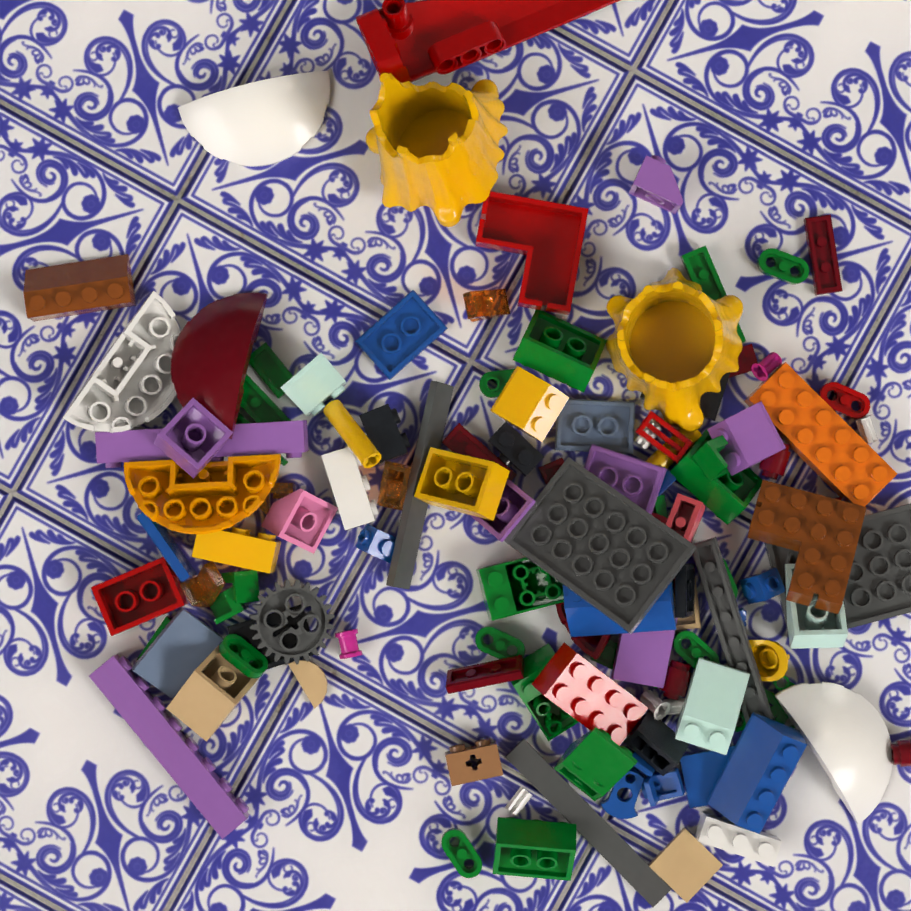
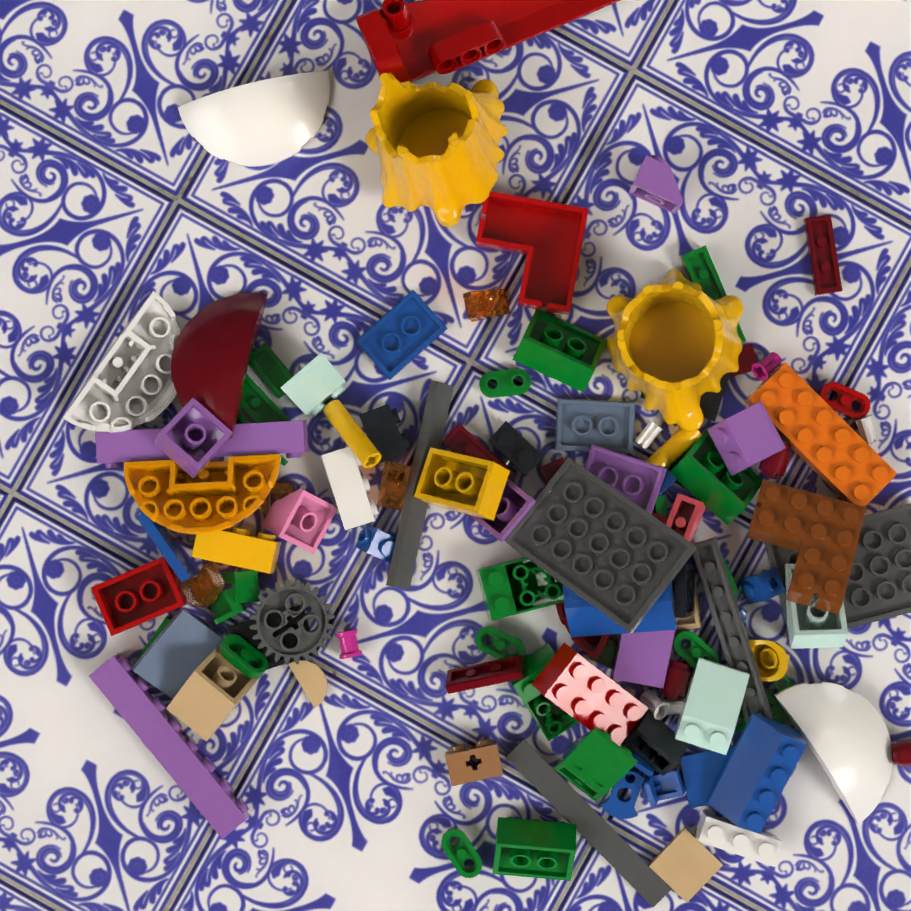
(78, 288): dark orange slope -> none
(518, 801): white piece -> none
(529, 404): yellow slope -> none
(681, 450): red tile -> none
(710, 460): green panel -> none
(782, 264): green plate -> none

